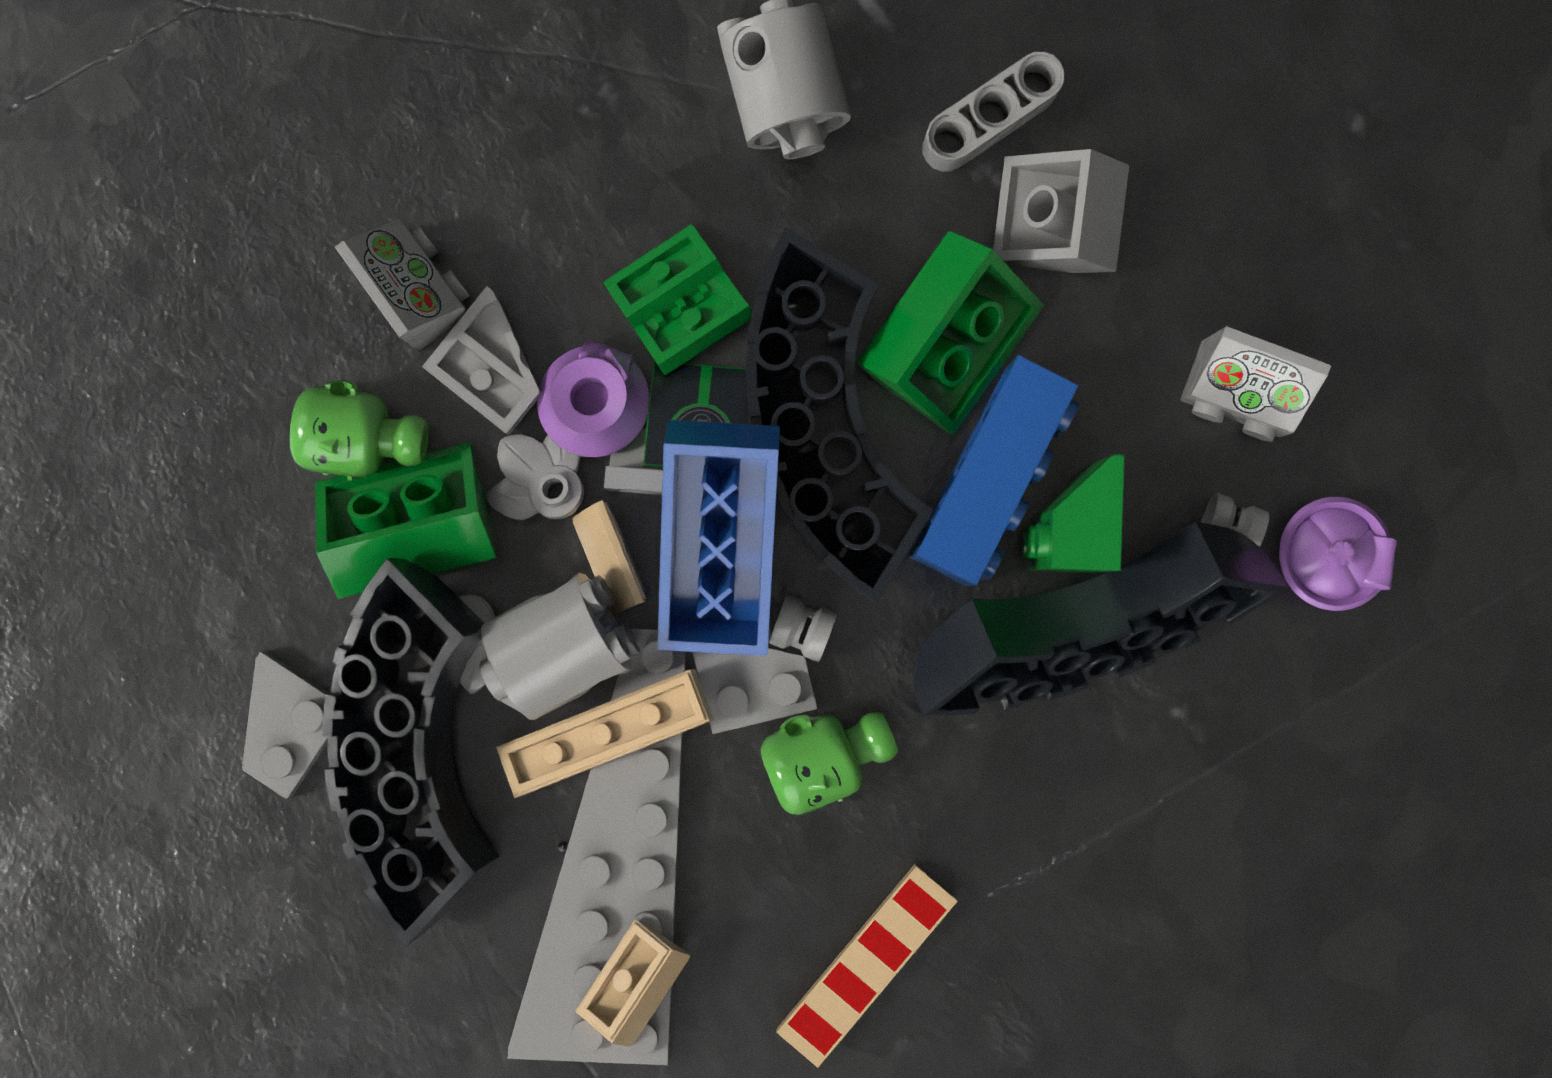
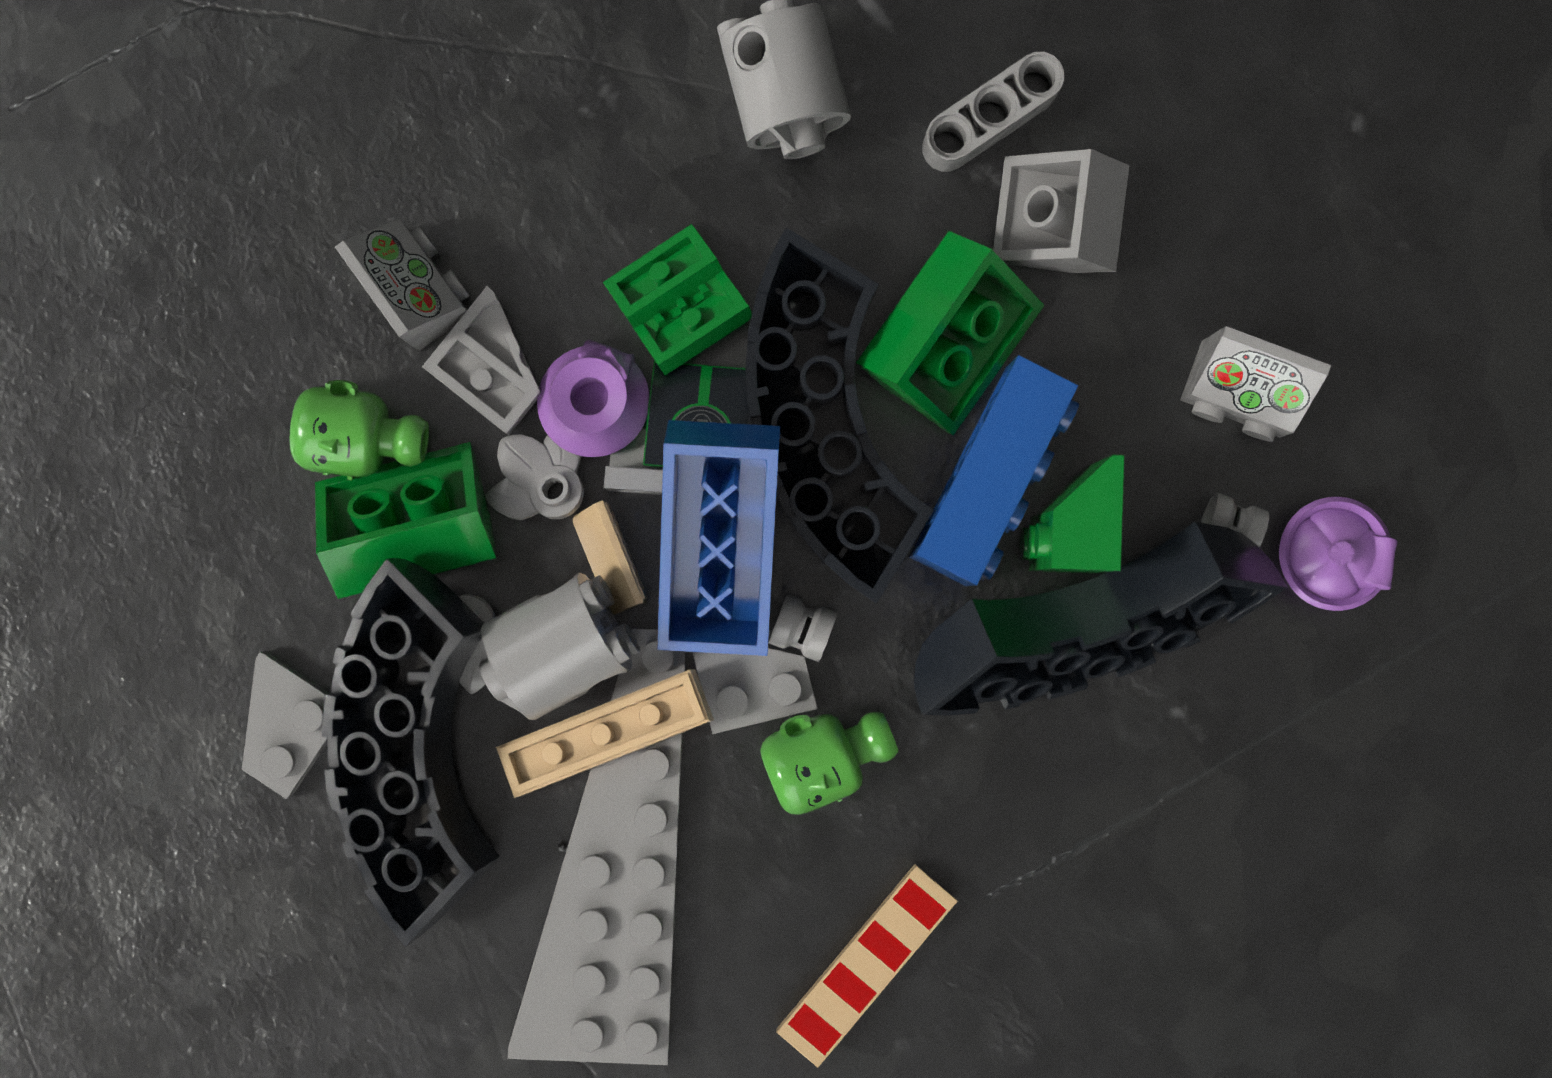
(632, 984): tan slope -> none

